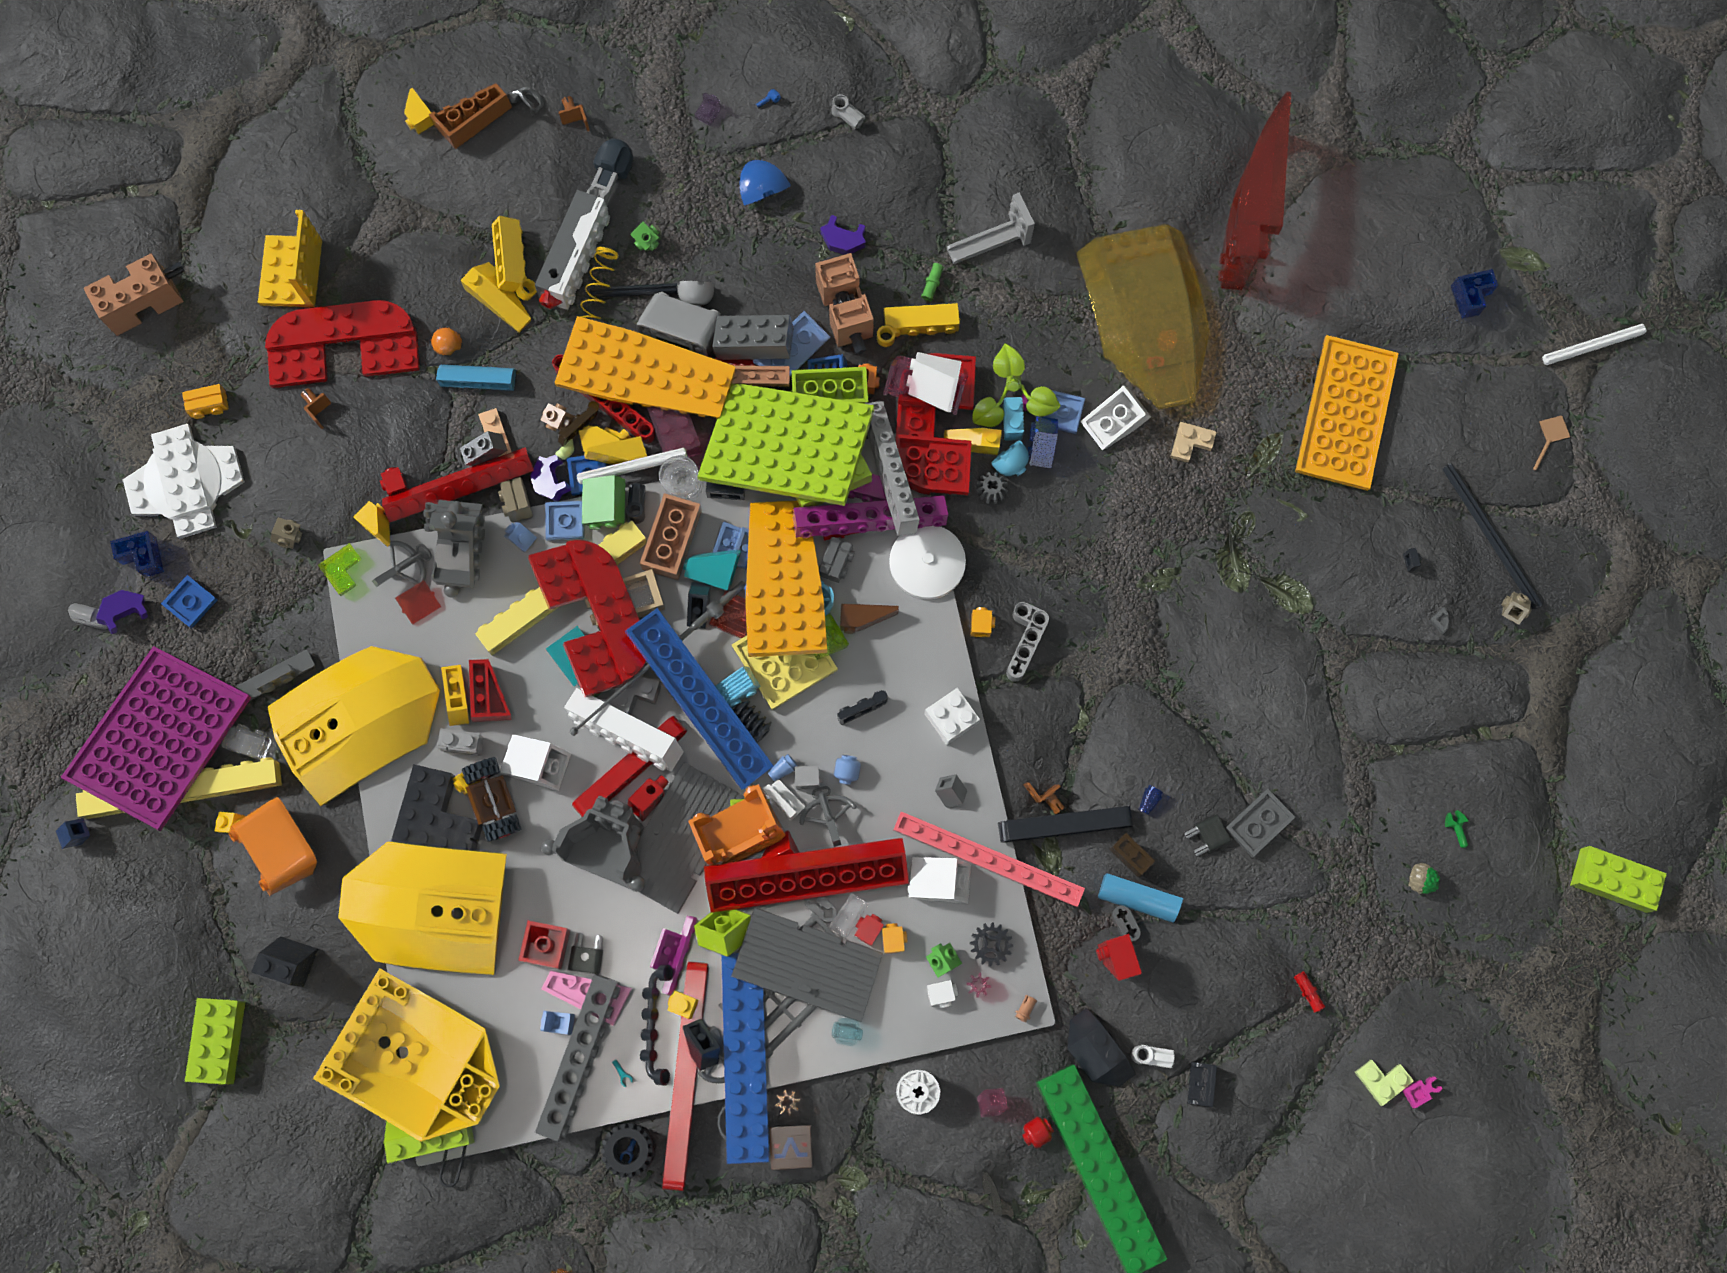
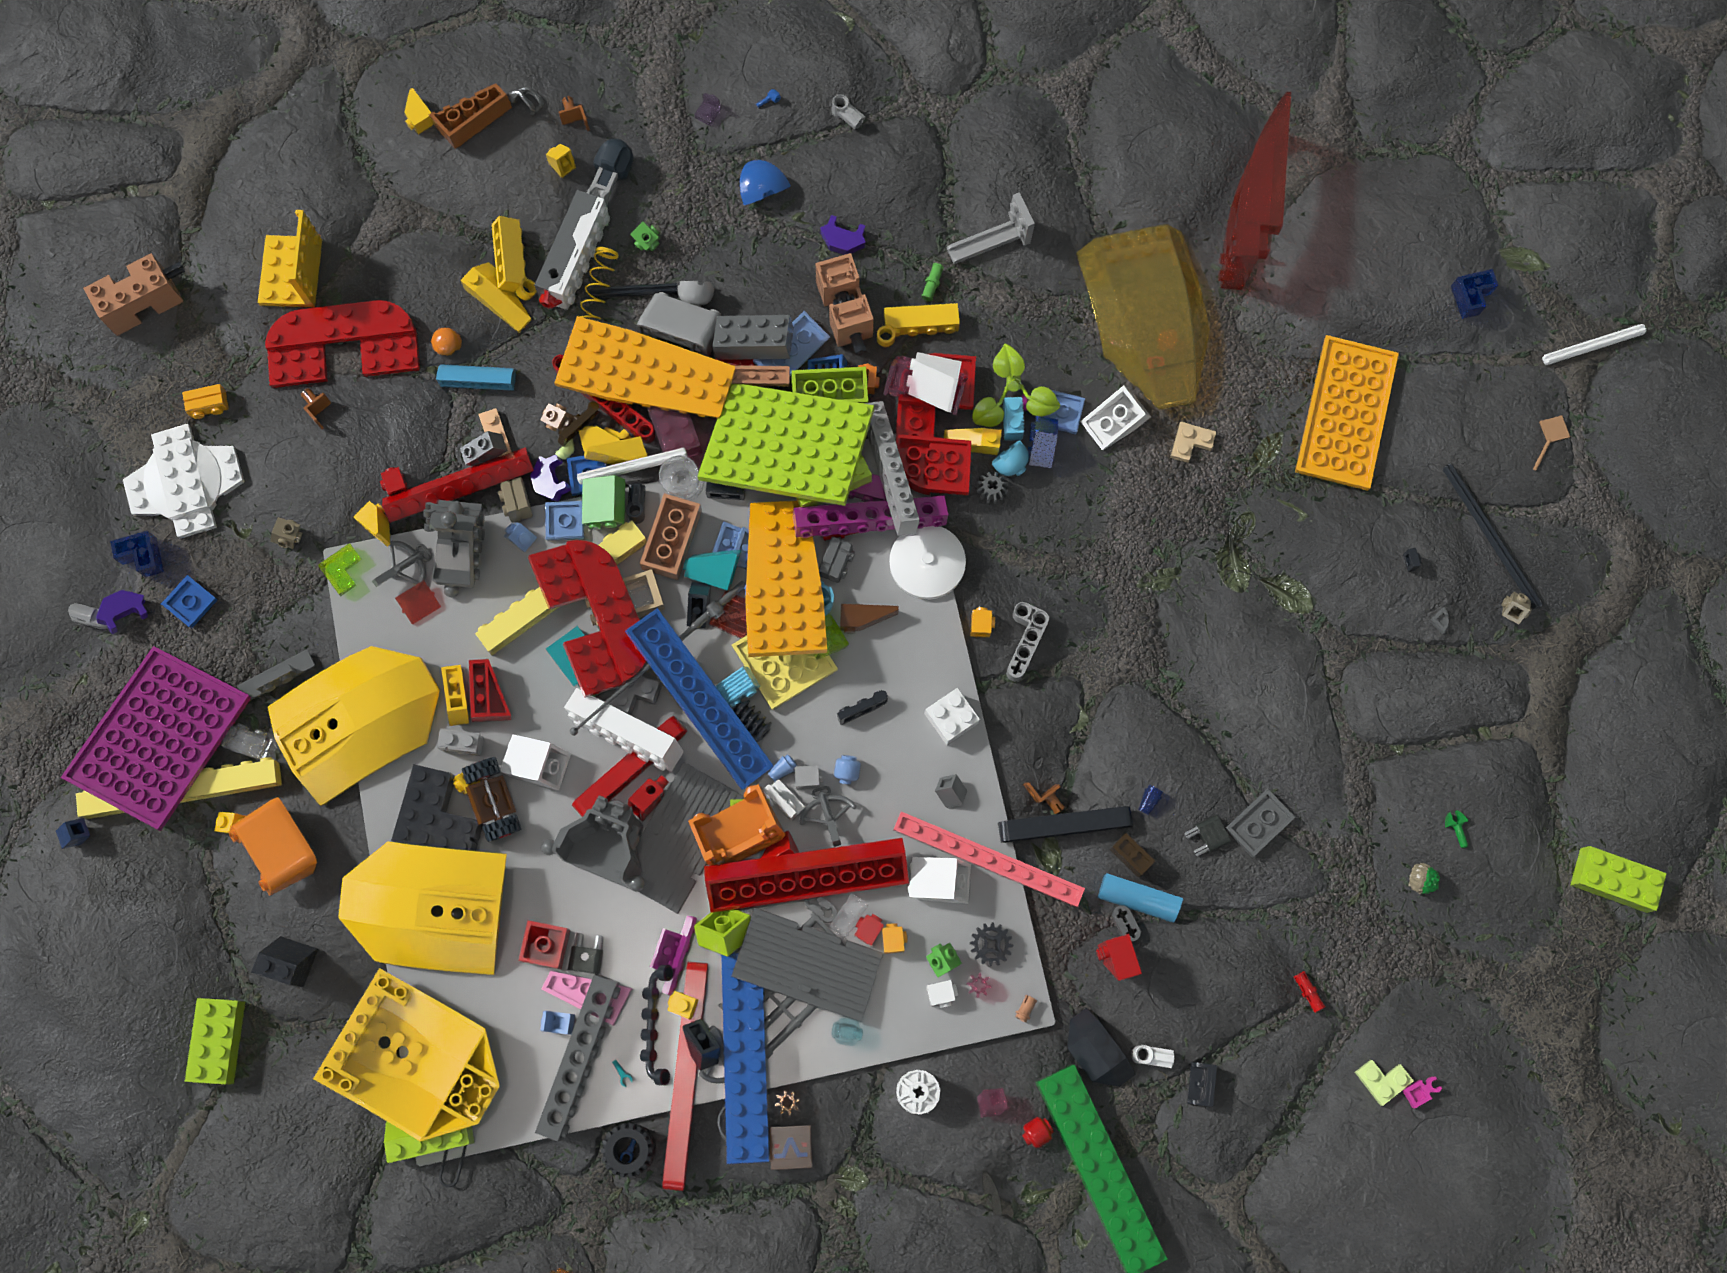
(561, 159): none -> yellow slope

